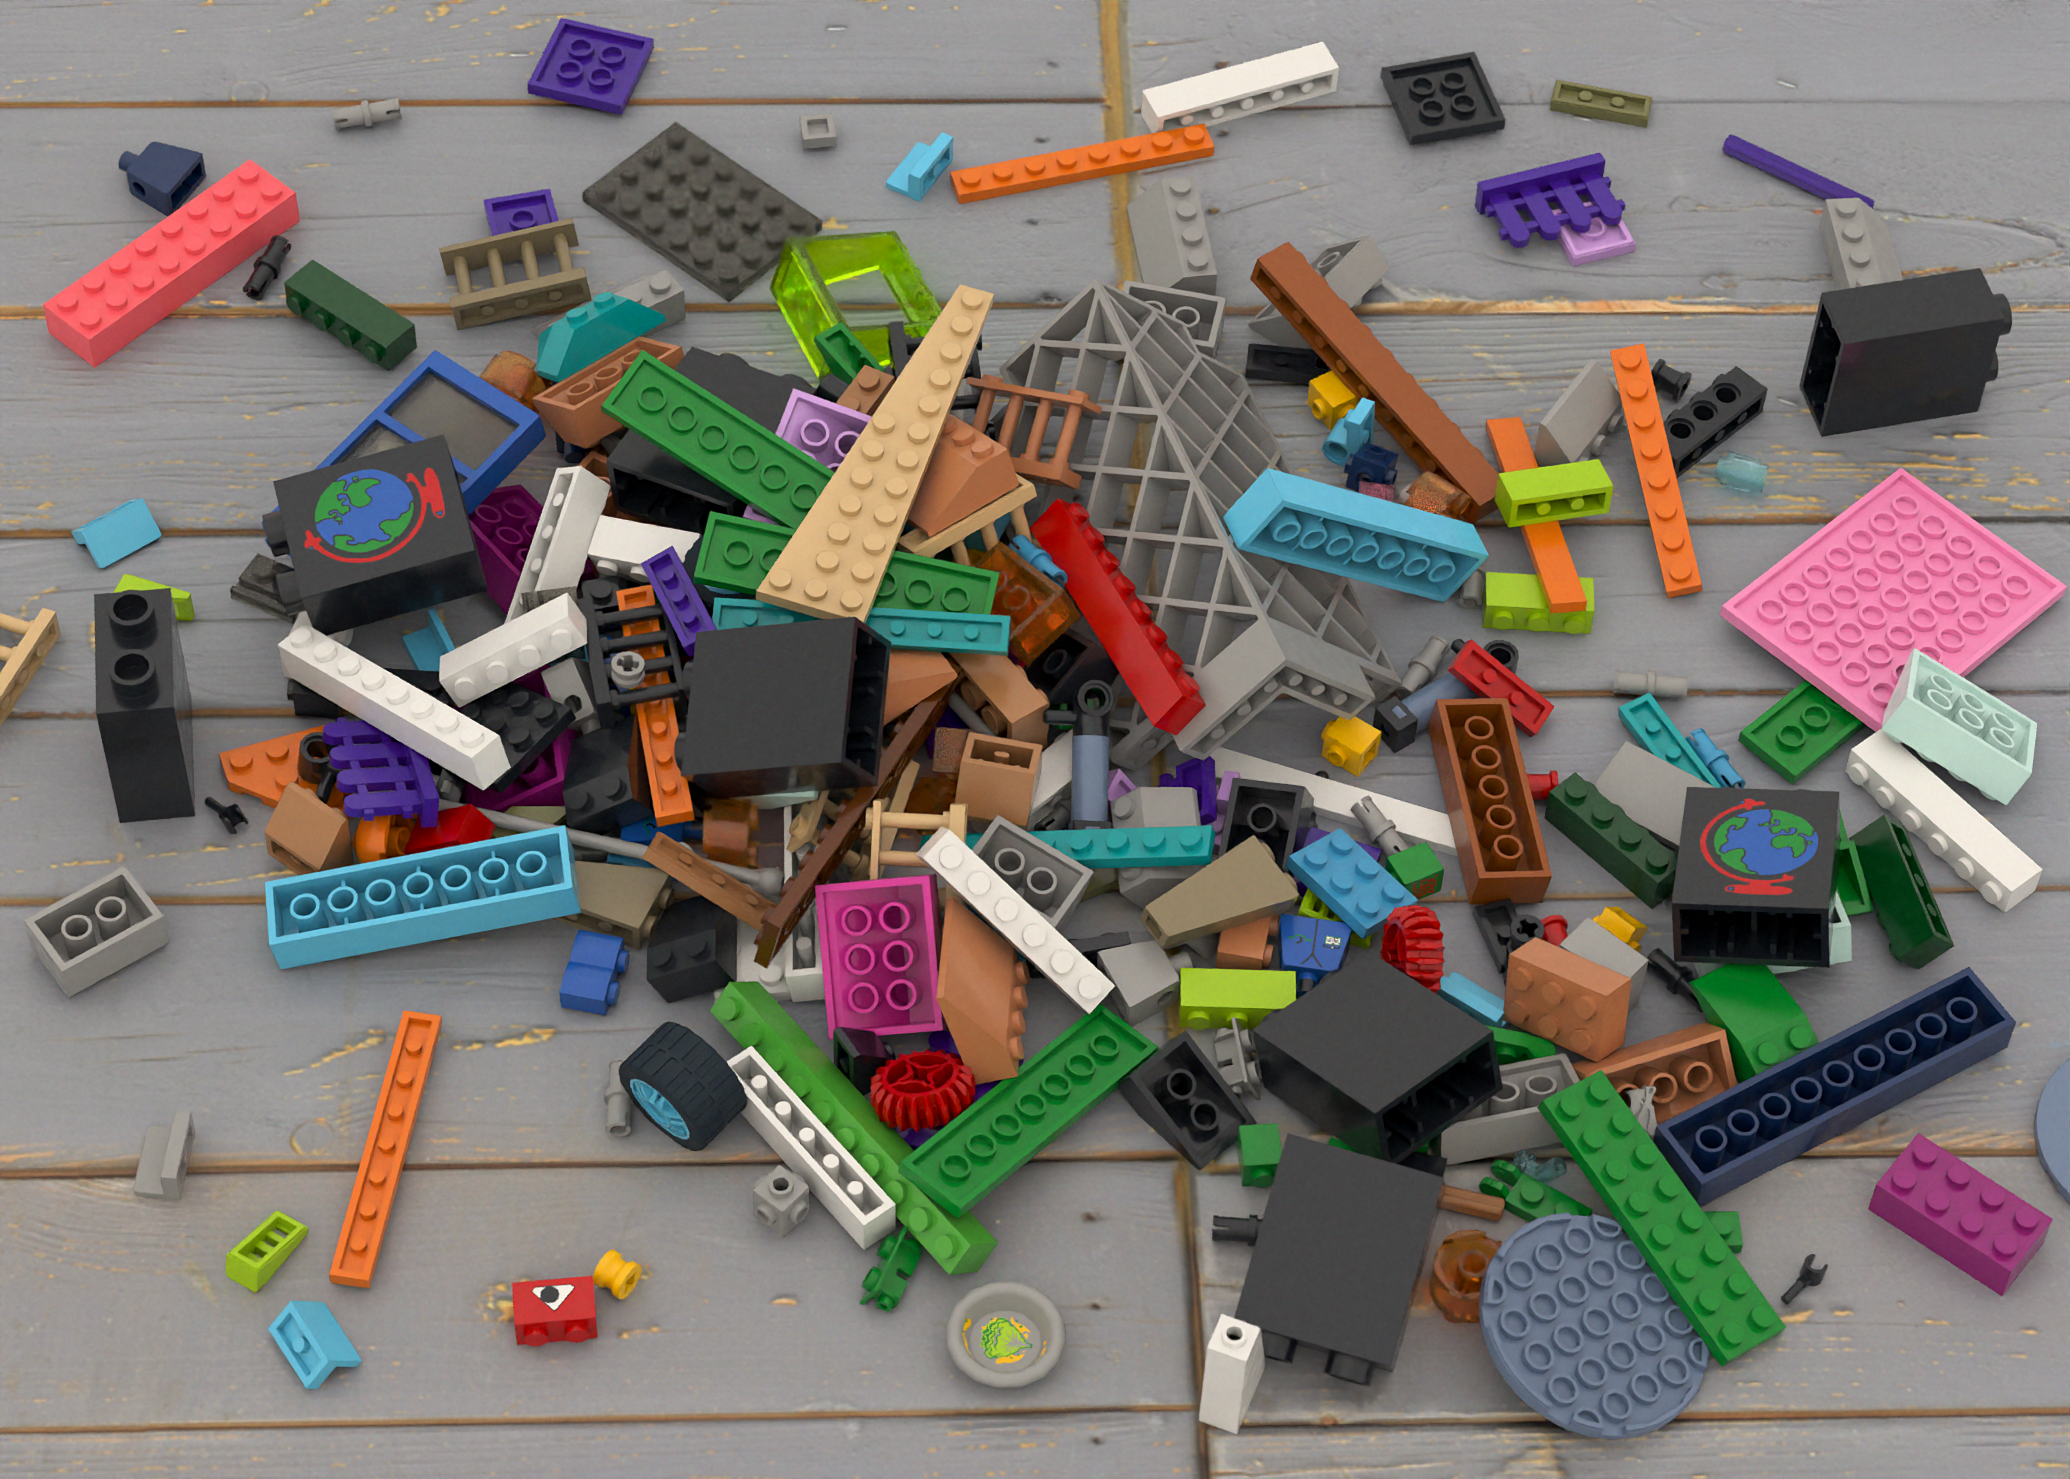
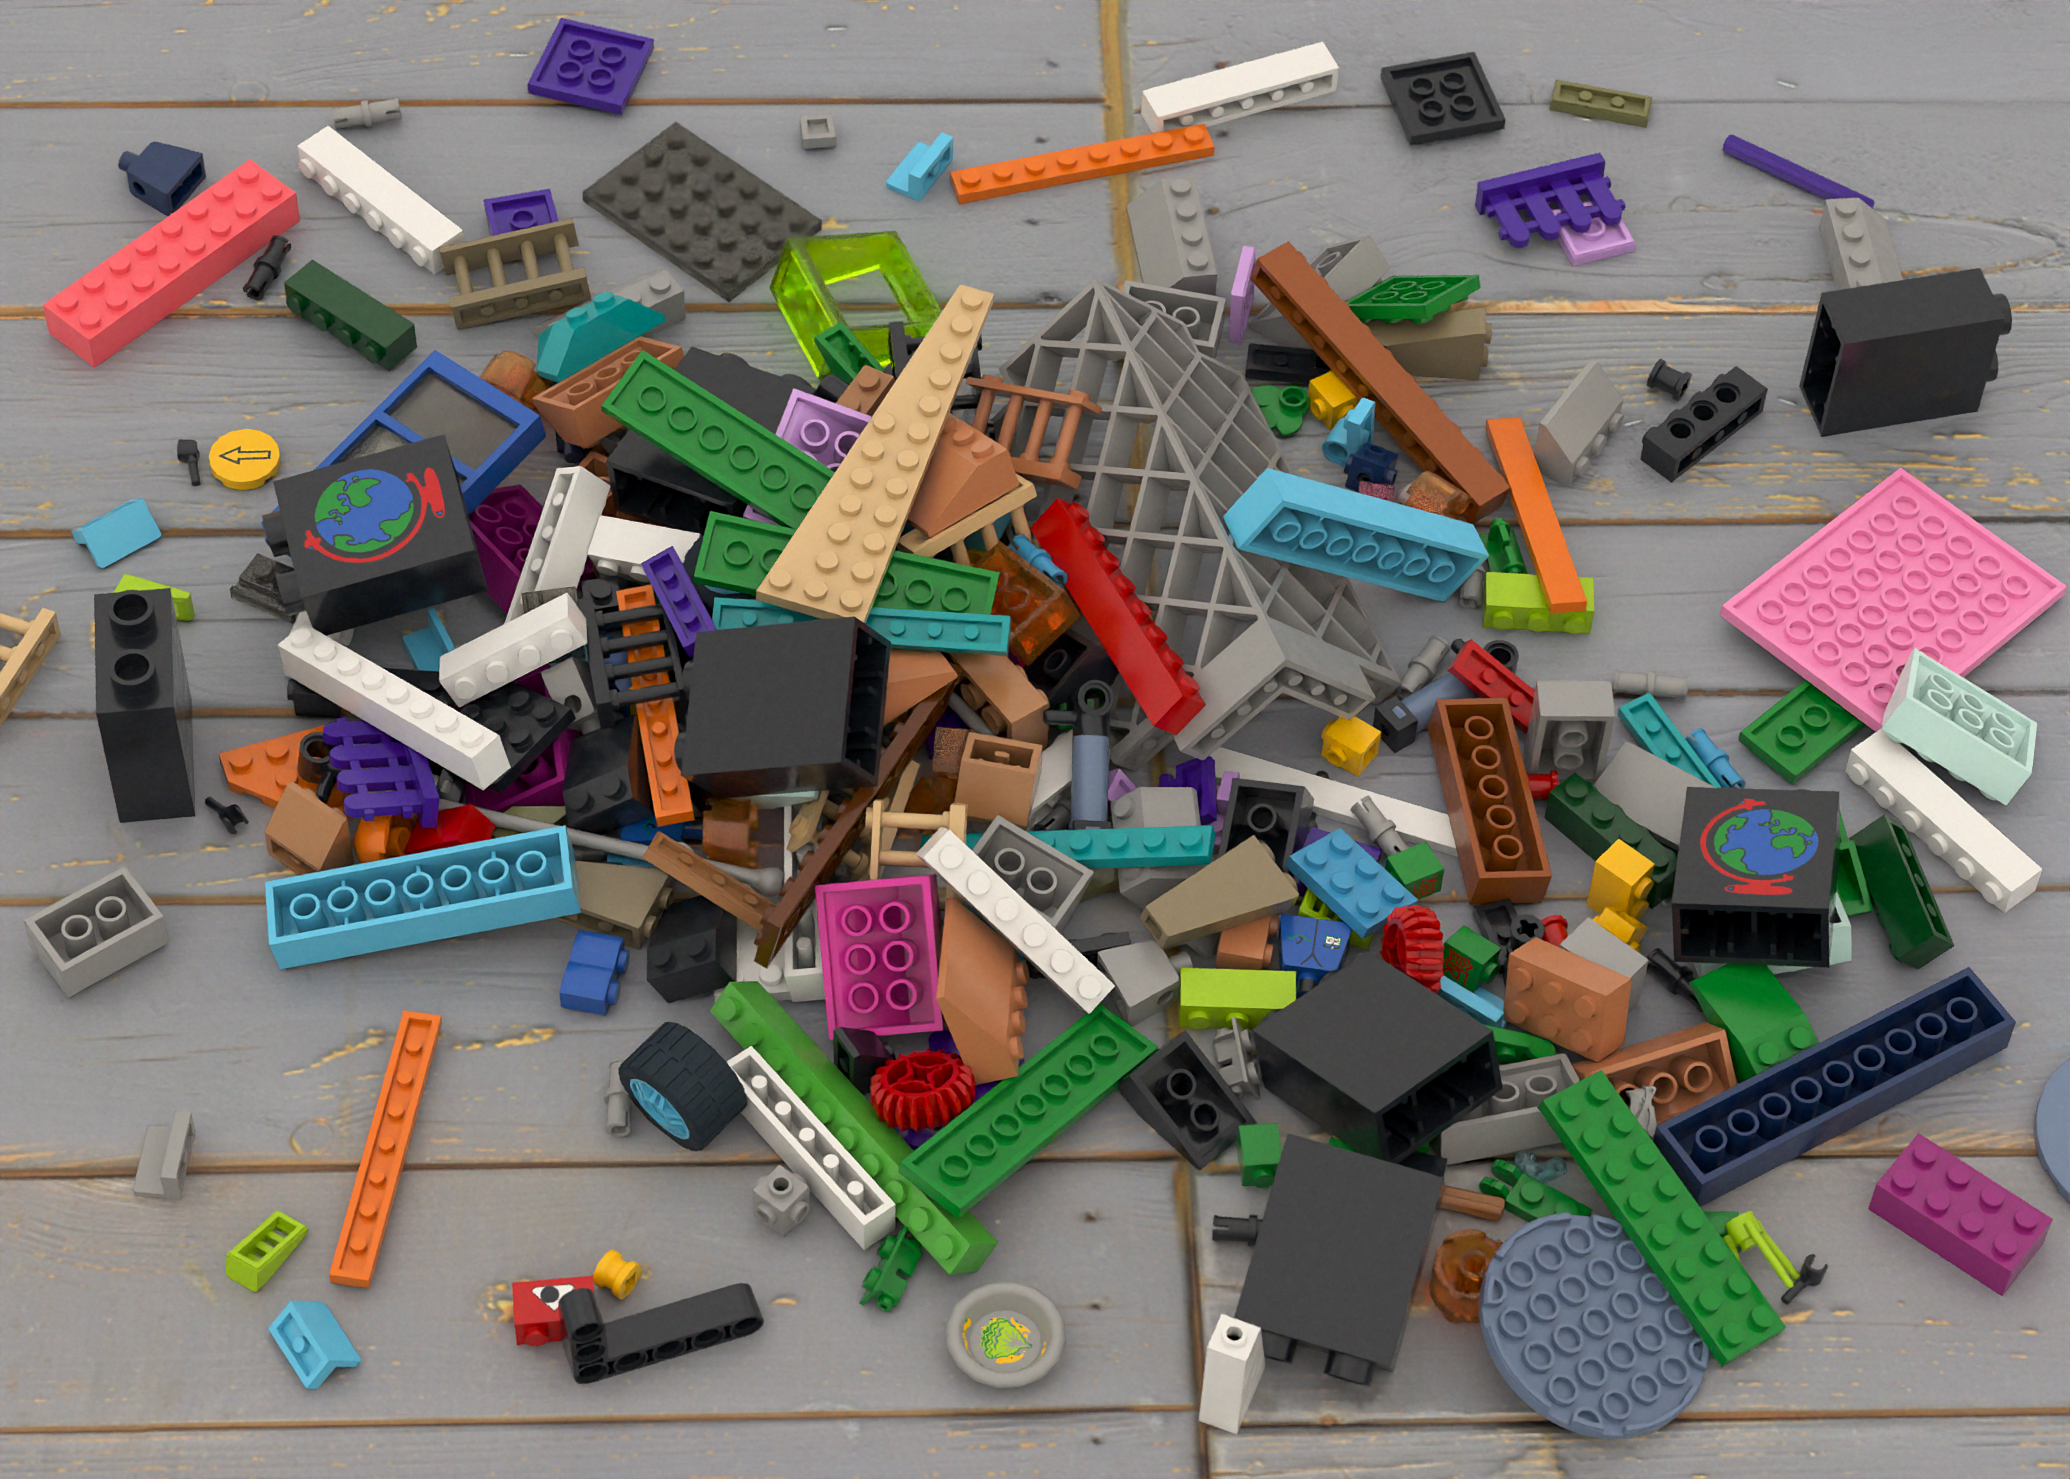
(188, 451): none -> black hand
(244, 459): none -> yellow tile
(378, 198): none -> white brick
(627, 660): light grey bush -> none
(652, 1336): none -> black beam
(1242, 295): none -> lavender tile
(1282, 407): none -> green plate
(1412, 297): none -> green plate
(1440, 348): none -> dark tan slope
(1470, 959): none -> green brick
(1503, 548): none -> green hinge
(1553, 493): lime brick -> none
(1570, 728): none -> light grey brick
(1621, 880): none -> yellow brick
(1656, 471): orange plate -> none
(1742, 472): clear light blue brick -> none
(1749, 1233): none -> lime plant

